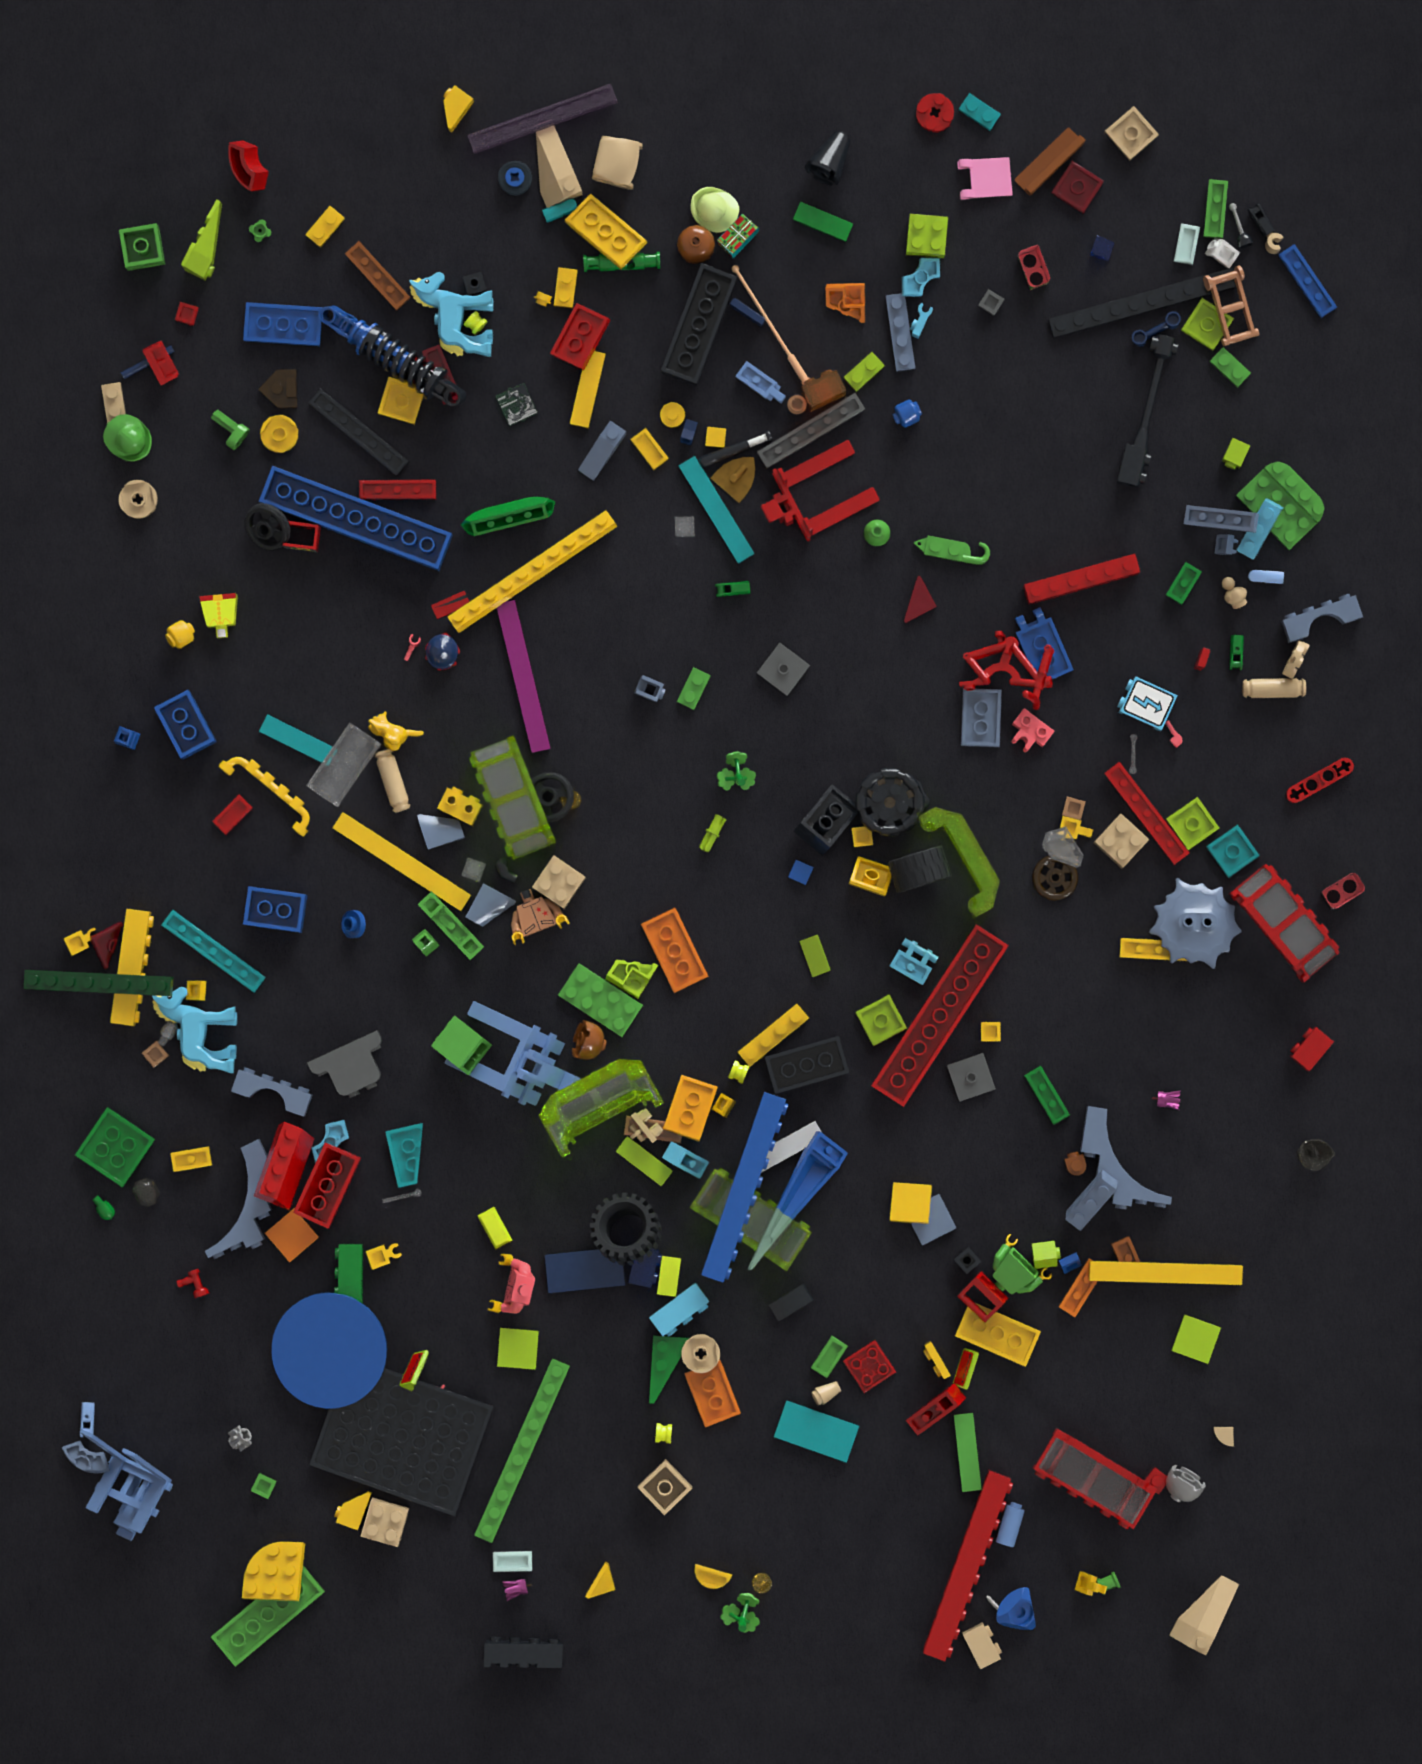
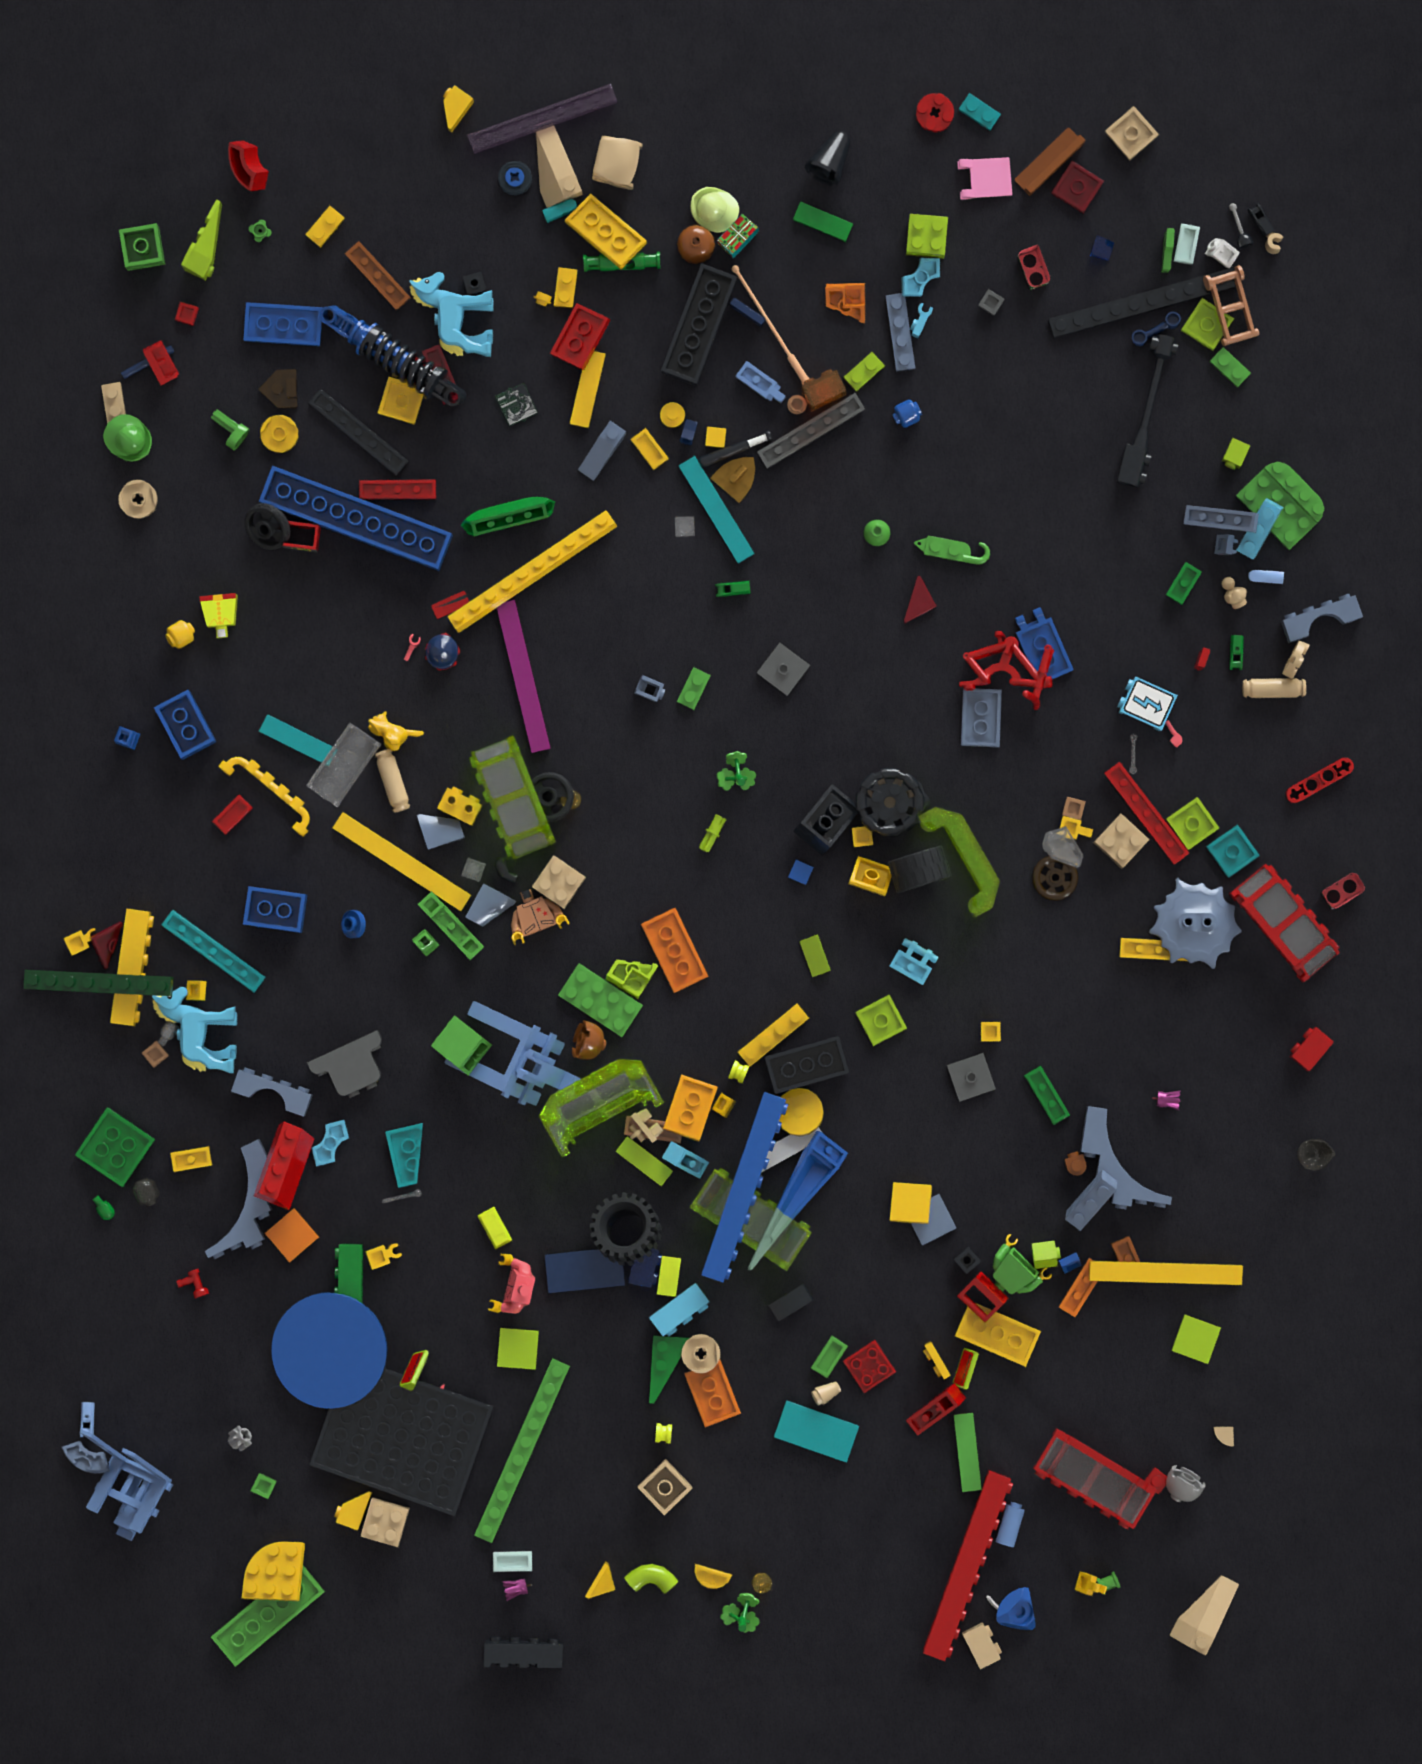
(327, 1185): red slope -> none
(475, 323): neon yellow wheel -> none
(651, 1574): none -> lime cylinder
(803, 1112): none -> yellow wheel
(804, 470): red piece -> none
(939, 1015): red brick -> none
(1031, 730): coral plate -> none
(1081, 579): red brick -> none
(1168, 245): none -> bright green tile
(1215, 209): bright green plate -> none
(1307, 281): blue tile -> none

